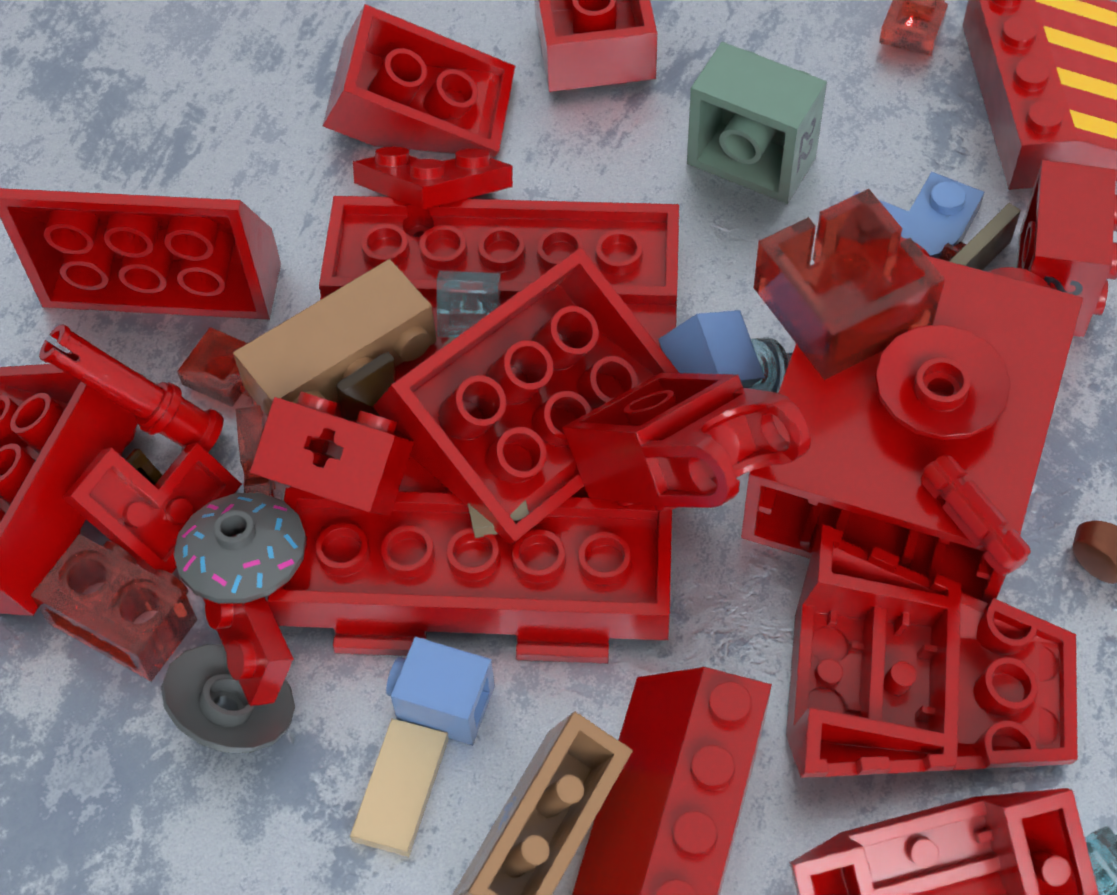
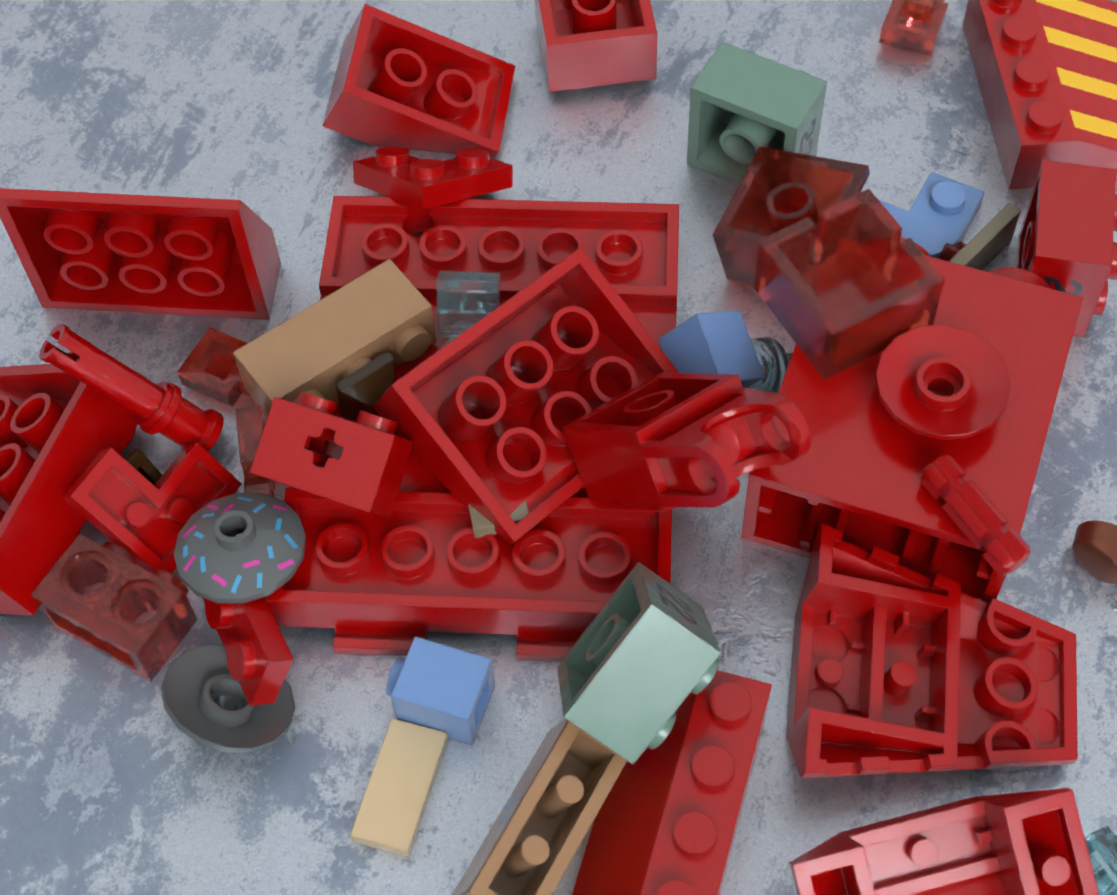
(637, 664): none -> brick
(776, 194): none -> clear red slope

